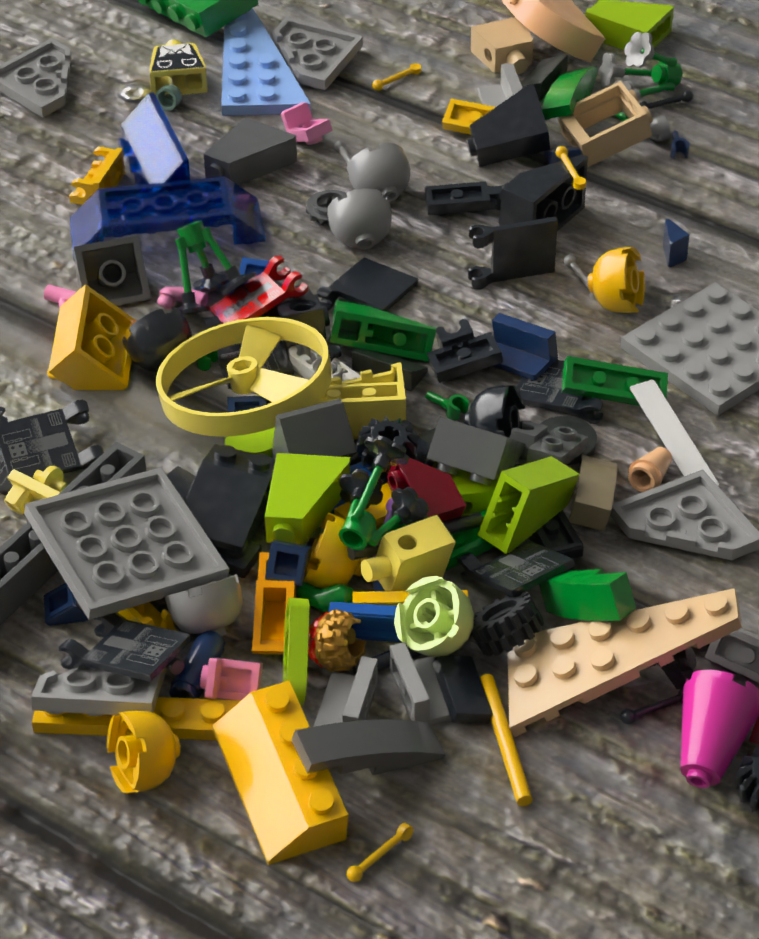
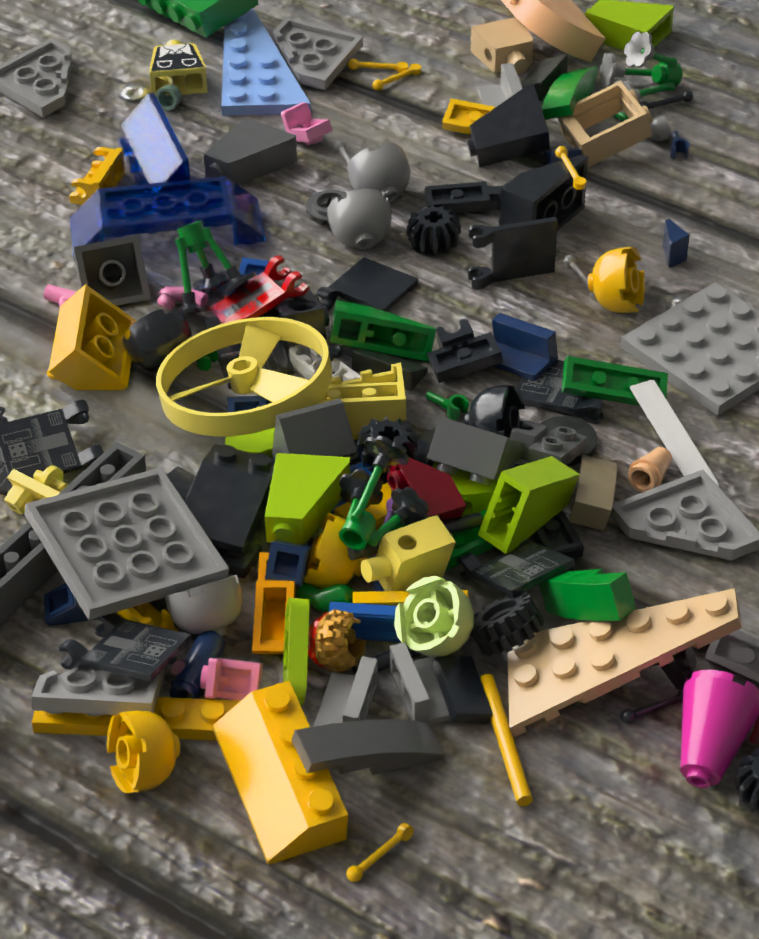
(353, 64): none -> yellow hinge
(433, 229): none -> black gear

